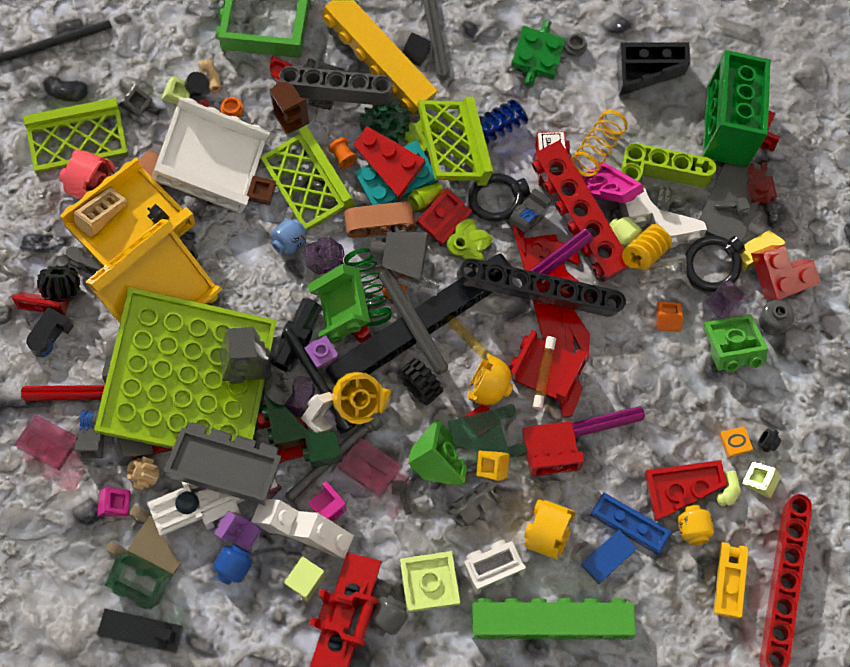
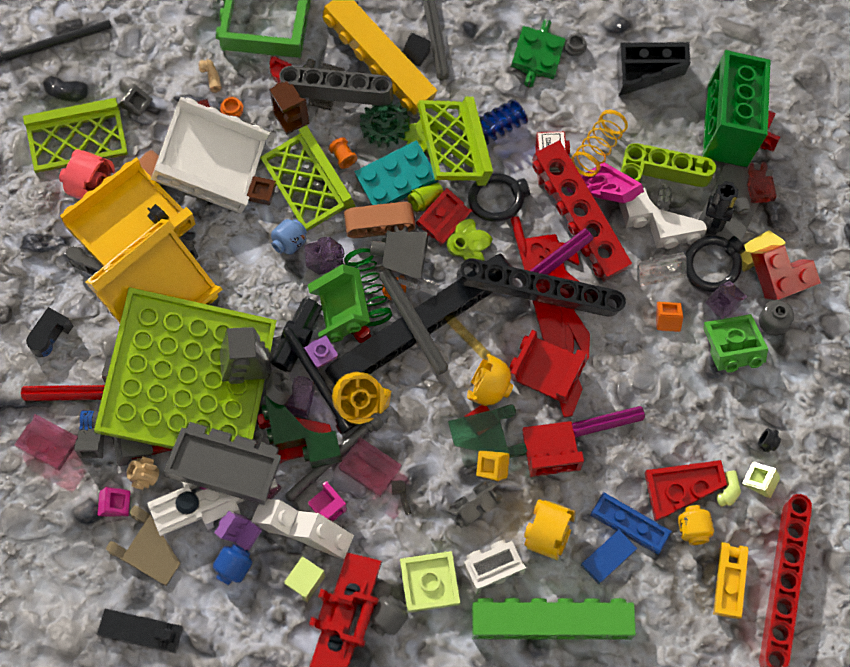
(37, 303): red slope -> none
(58, 282): black gear -> none
(91, 223): tan slope -> none
(138, 580): clear green window -> none
(174, 90): yellowish green slope -> none
(196, 83): black tile -> none
(315, 413): white bracket -> none
(390, 160): red wing -> none
(420, 381): black tyre -> none
(436, 457): bright green slope -> none
(530, 211): dark grey leg -> none
(544, 373): clear yellow bar -> none
(625, 230): yellowish green head -> none
(647, 248): yellow piece -> none
(720, 207): none -> black piece
(736, 442): light orange tile -> none

